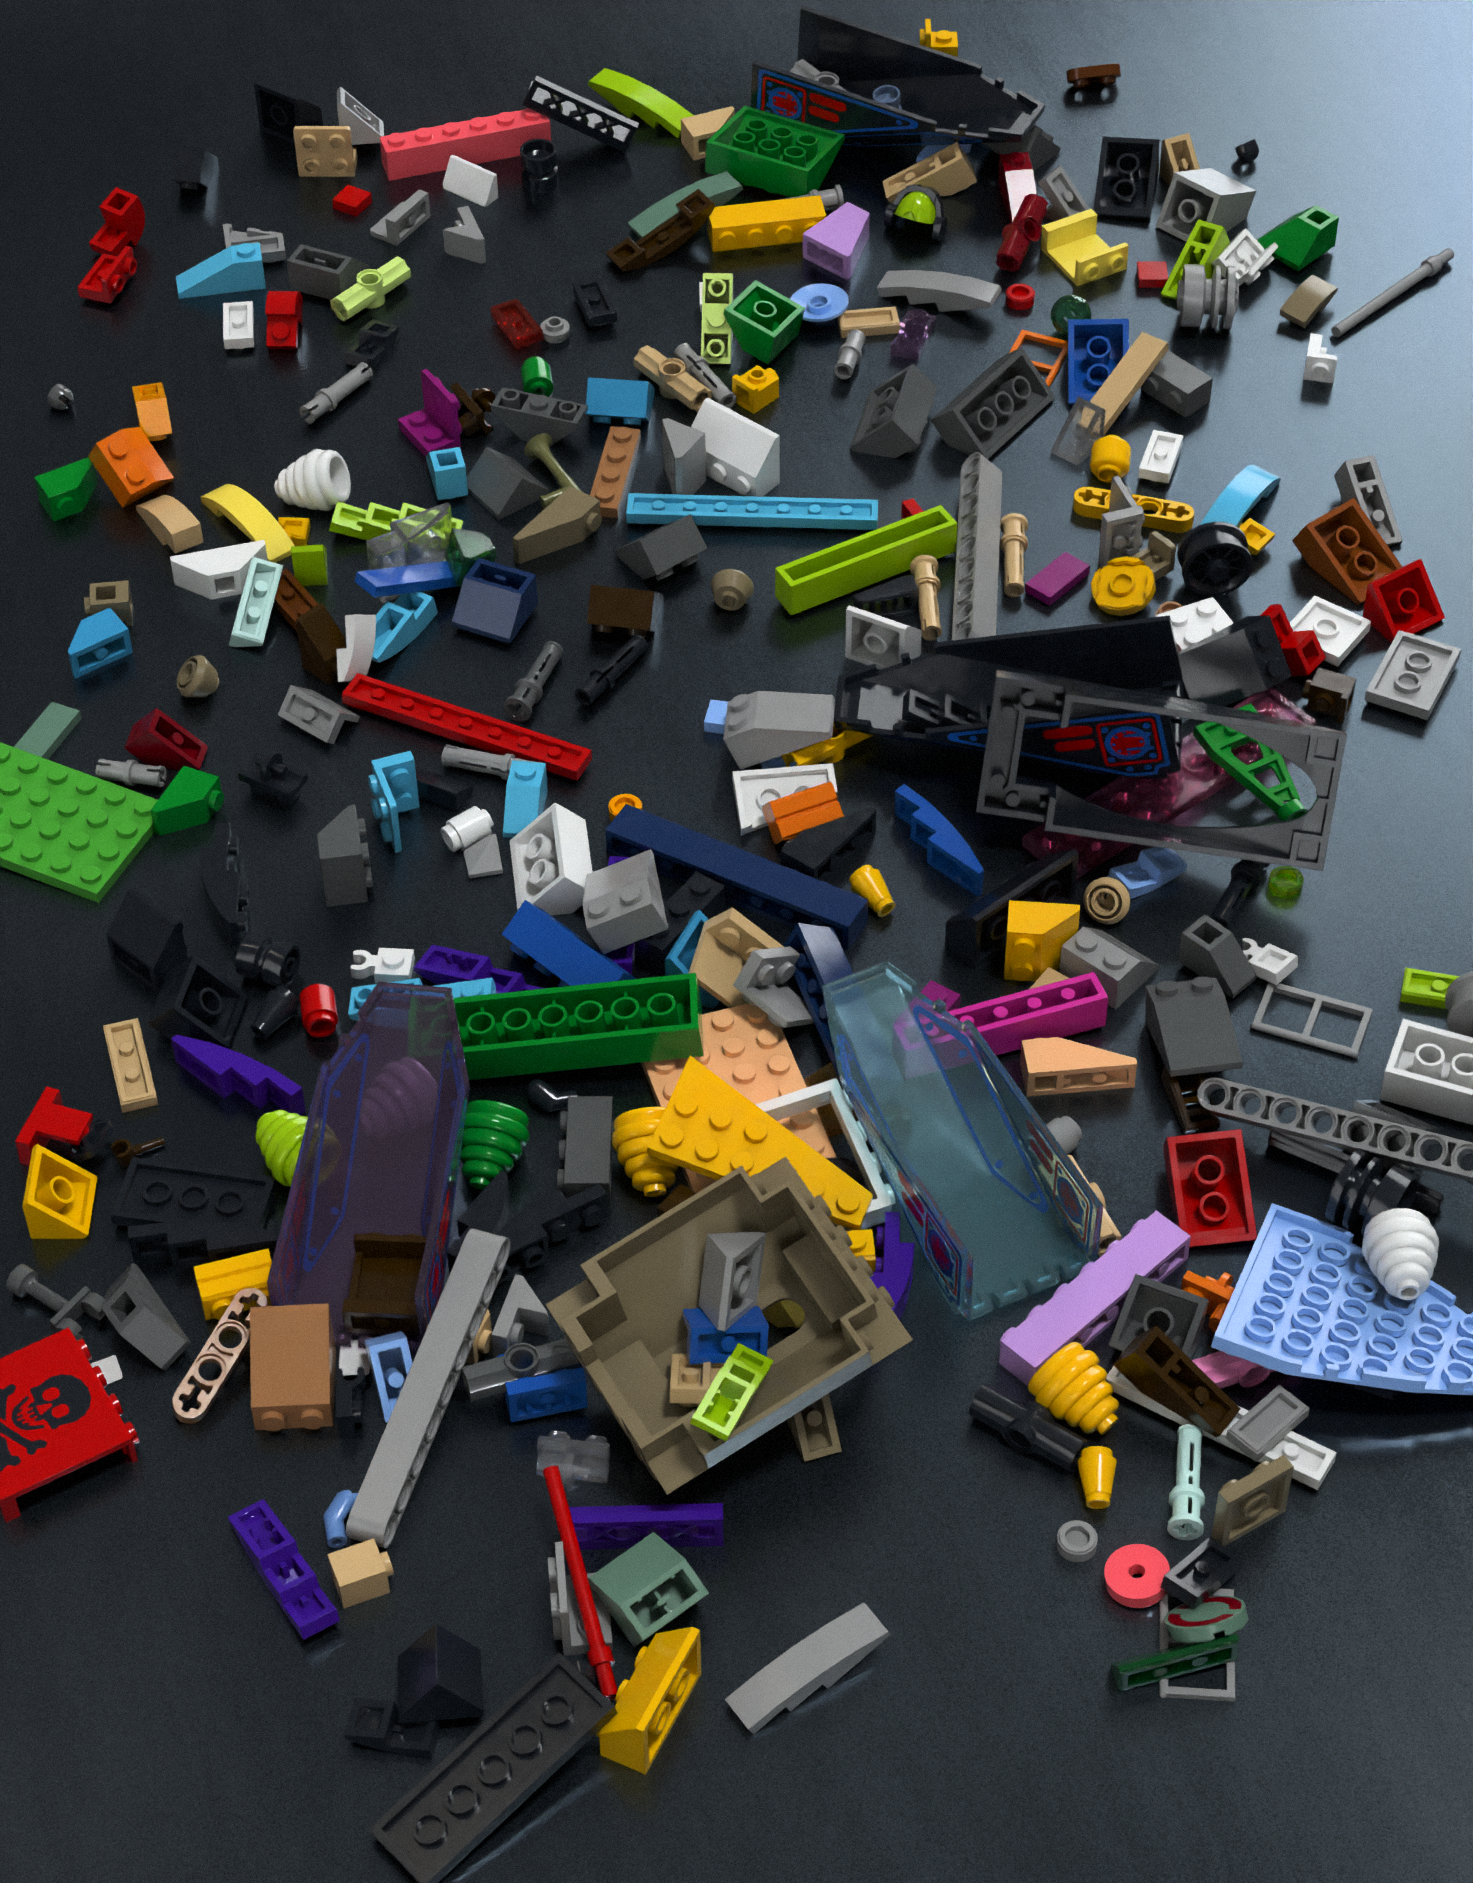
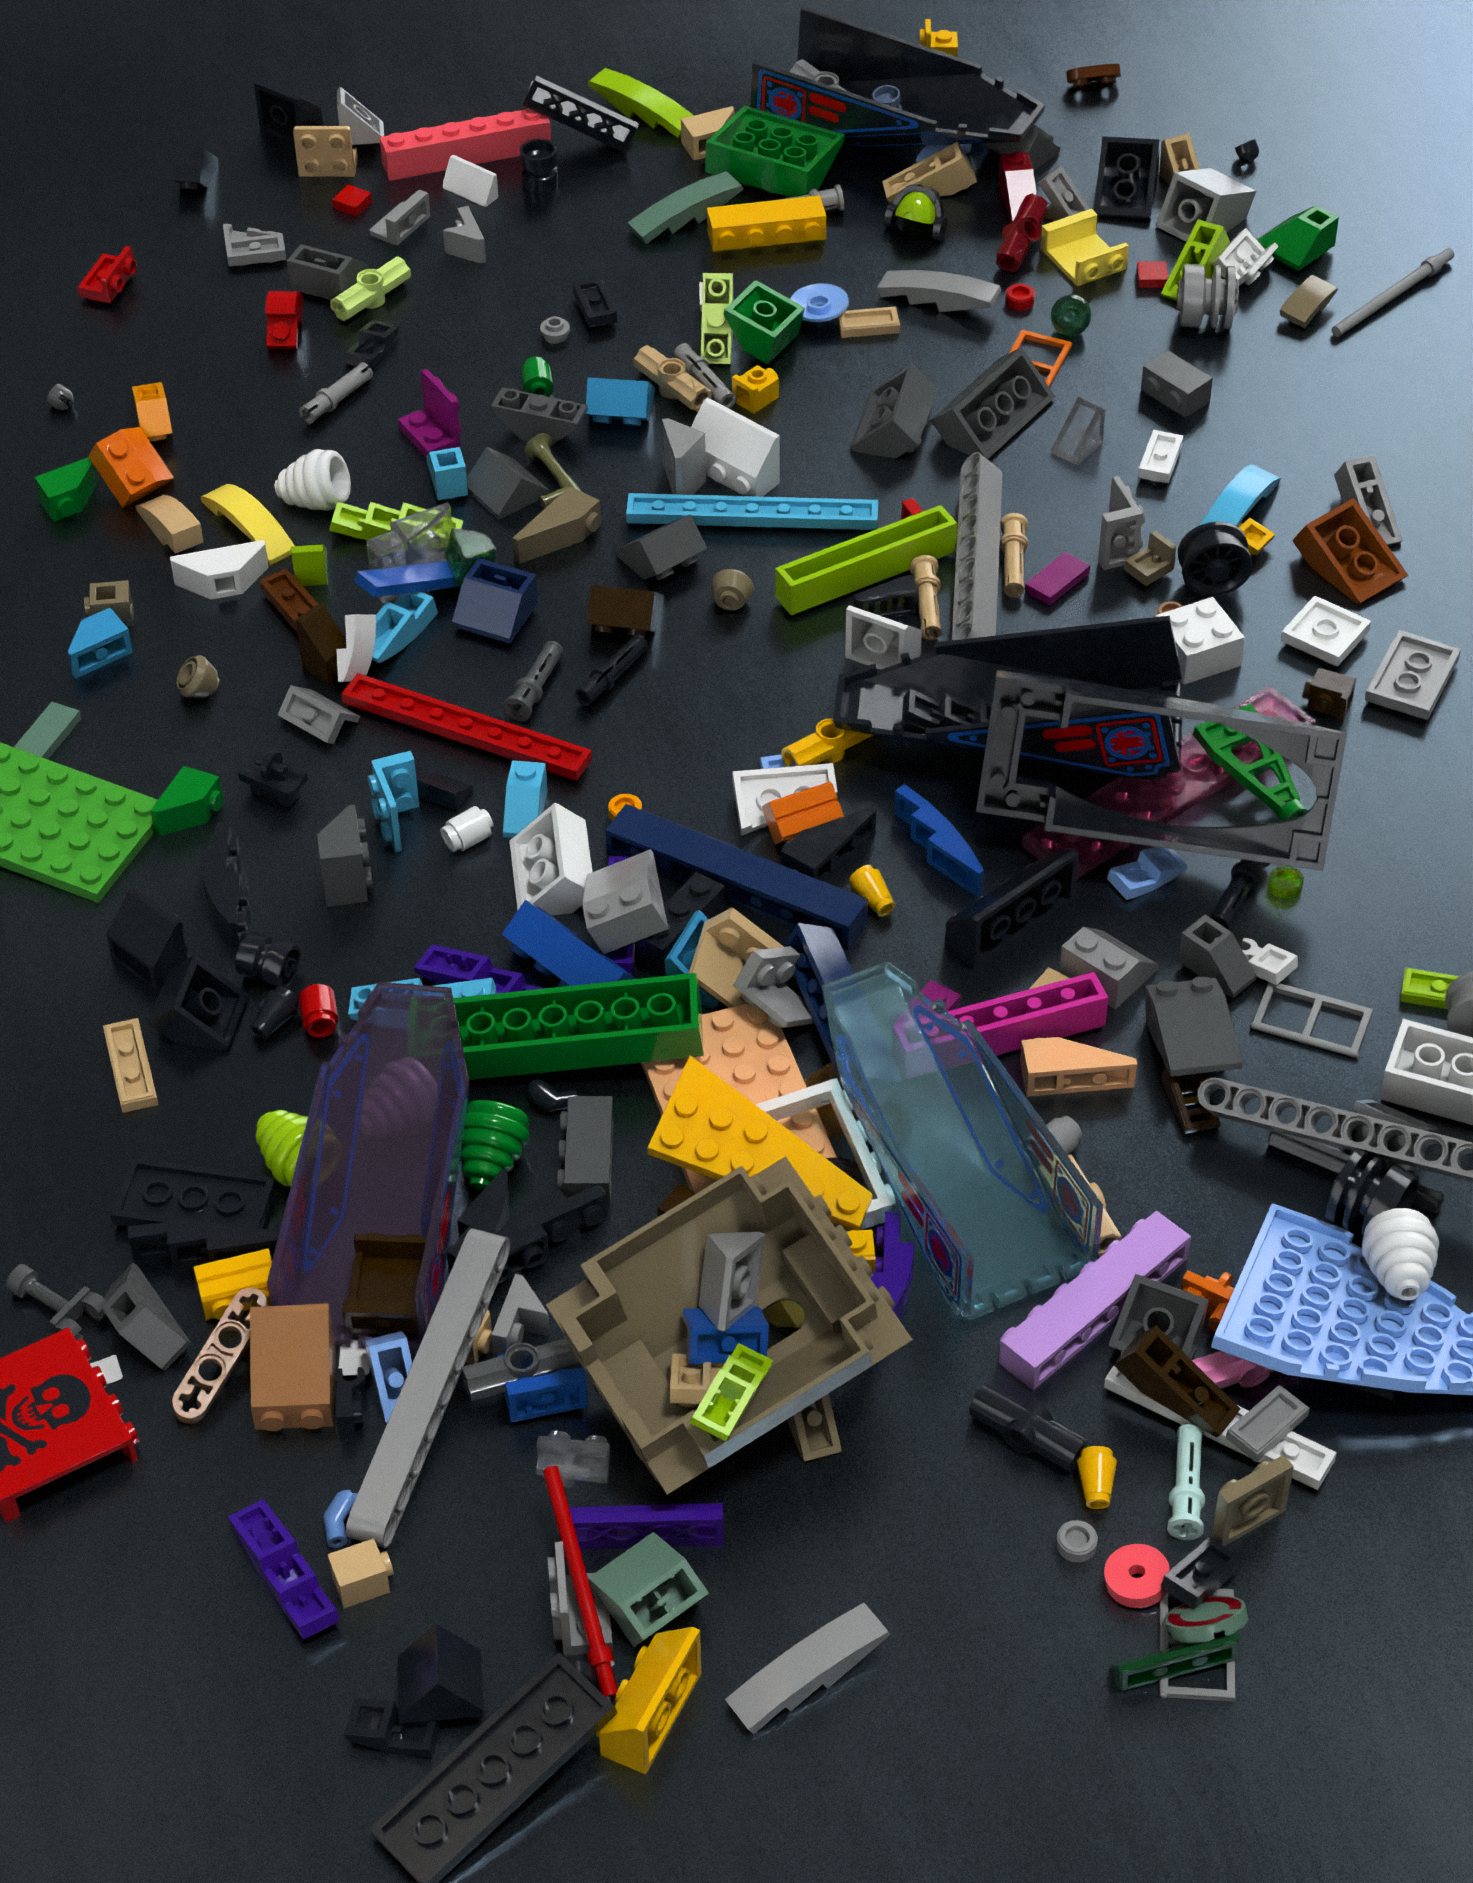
(57, 1122): red piece -> none
(57, 1197): yellow slope -> none
(123, 224): red brick -> none
(125, 1151): dark brown hand -> none
(131, 772): light grey pin -> none
(163, 742): dark red slope -> none
(228, 271): medium azure slope -> none
(232, 1071): dark purple slope -> none
(238, 325): white plate -> none
(256, 603): light aqua slope -> none
(296, 529): yellow tile -> none
(387, 966): white plate -> none
(475, 407): dark brown hips -> none
(479, 761): light grey pin -> none
(483, 858): light grey slope -> none
(517, 323): clear red plate -> none
(615, 469): medium nougat plate -> none
(631, 1139): yellow piece -> none
(667, 237): dark brown slope -> none
(715, 717): light blue tile -> none
(775, 724): light grey slope -> none
(838, 240): lavender slope -> none
(849, 354): light grey pin -> none
(913, 334): clear purple slope -> none
(1036, 937): yellow slope -> none
(1076, 1389): yellow piece -> none
(1088, 504): yellow beam -> none
(1093, 353): blue slope -> none
(1104, 907): tan cone -> none
(1110, 458): yellow head -> none
(1123, 586): yellow tile -> none
(1129, 376): tan tile -> none
(1210, 1187): red slope -> none
(1234, 663): black slope -> none
(1299, 647): red brick -> none
(1319, 365): white bracket -> none
(1402, 601): red slope -> none

